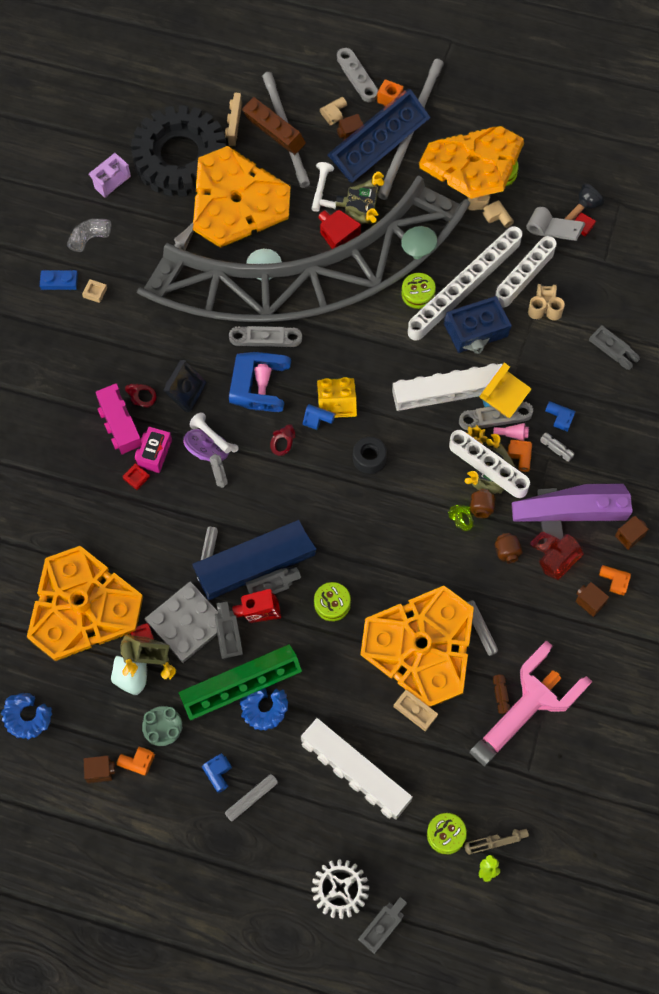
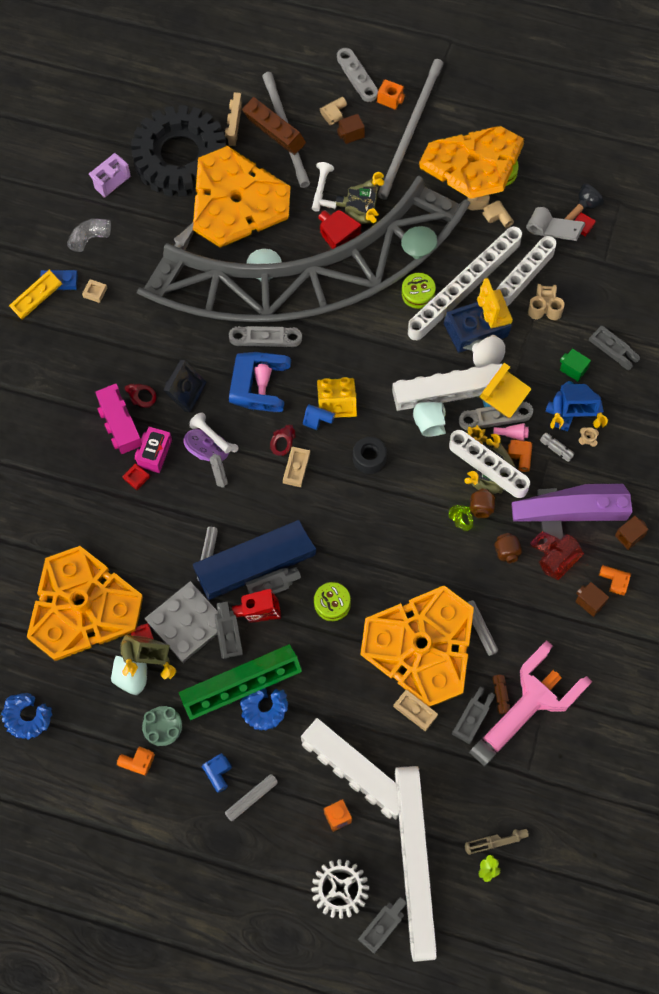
(35, 294): none -> yellow tile
(98, 769): reddish brown brick -> none
(296, 467): none -> tan plate
(337, 815): none -> orange brick
(379, 135): dark blue arch -> none
(415, 864): none -> white beam
(430, 418): none -> light aqua piece
(446, 833): lime head -> none
(472, 717): none -> dark grey hinge
(488, 351): none -> white dish
(493, 305): none -> yellow bracket
(574, 364): none -> green brick
(577, 401): none -> blue torso
(593, 433): none -> tan plate

